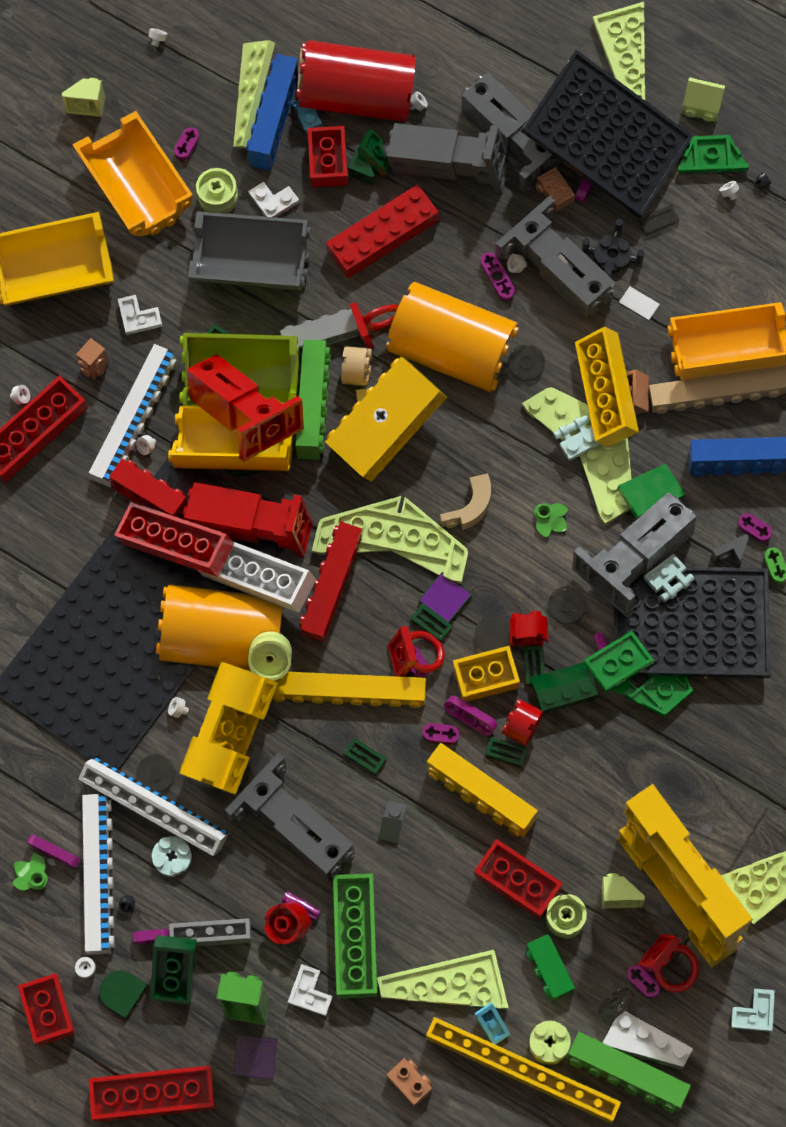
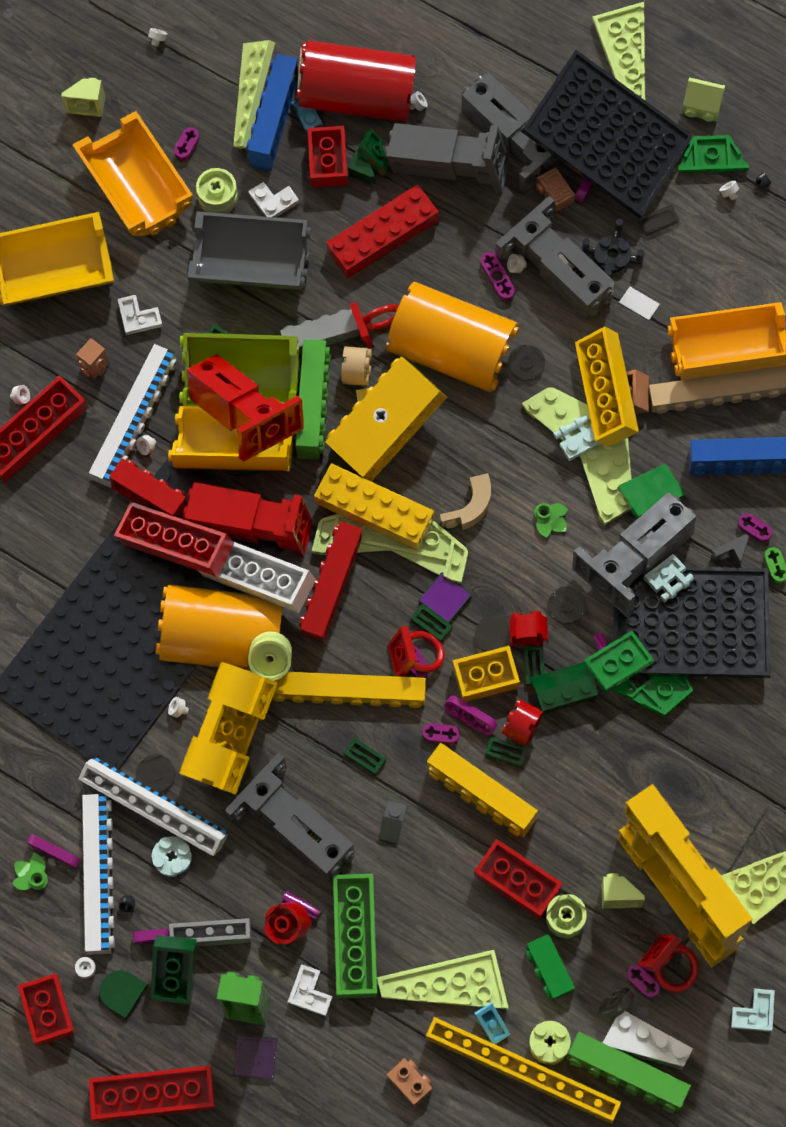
(374, 506): none -> yellow brick

